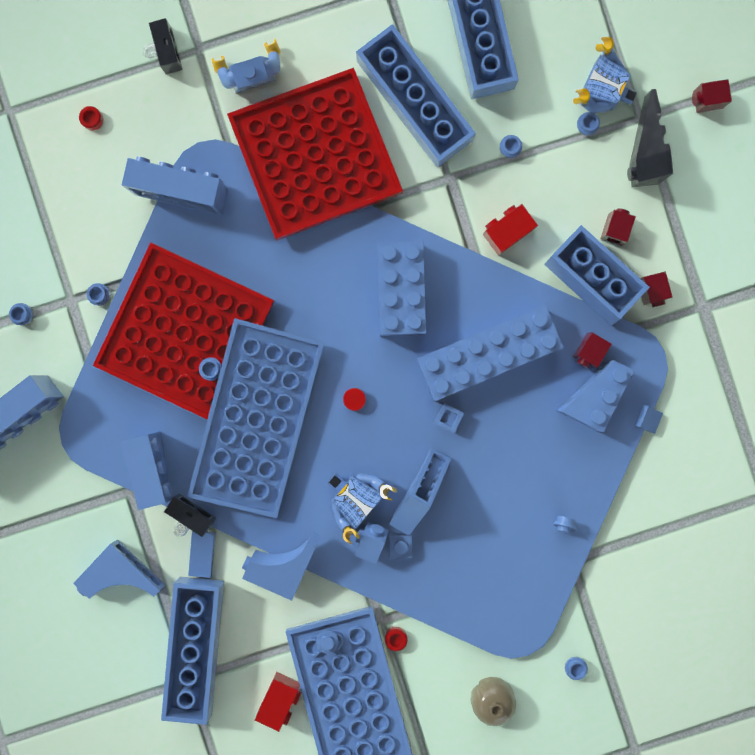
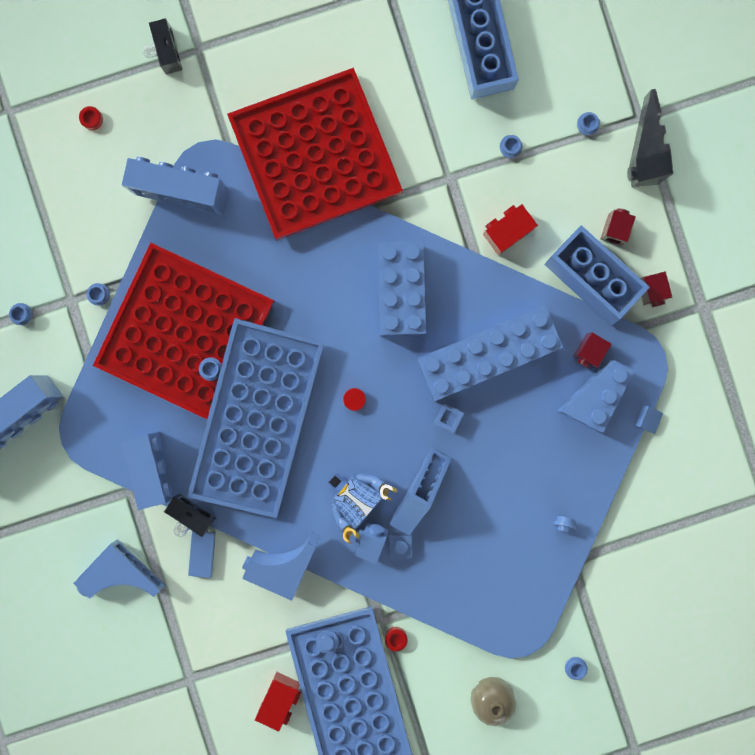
(192, 650): medium blue brick -> none
(251, 72): medium blue torso -> none
(415, 96): medium blue brick -> none
(605, 82): torso -> none
(712, 96): dark red brick -> none

